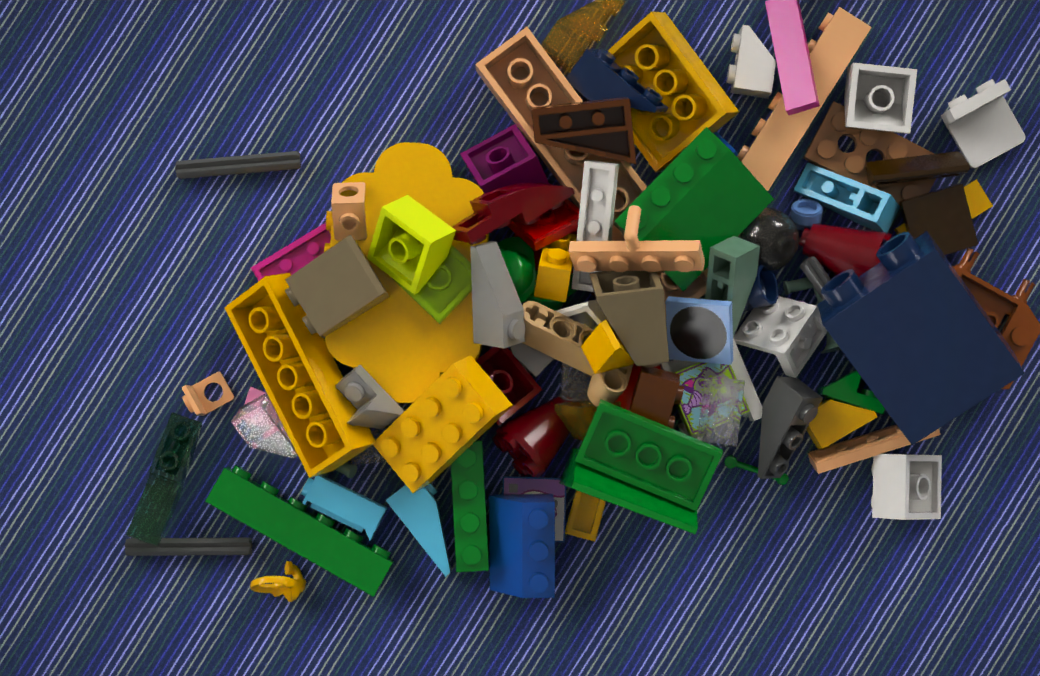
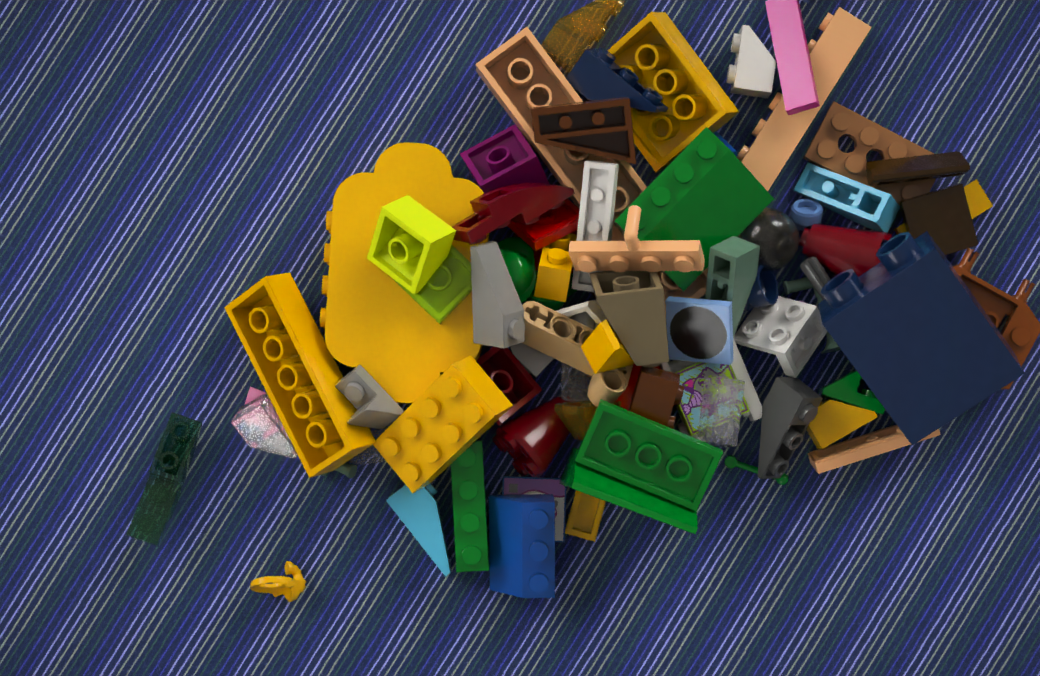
(190, 546): dark grey axle -> none
(195, 395): light nougat bracket -> none
(238, 164): dark grey axle -> none
(295, 255): dark pink tile -> none
(299, 530): green brick -> none
(335, 288): dark tan slope -> none
(343, 504): medium azure window -> none
(349, 212): light nougat bracket -> none
(879, 97): white slope -> none
(906, 486): white slope -> none
(983, 124): white bracket -> none

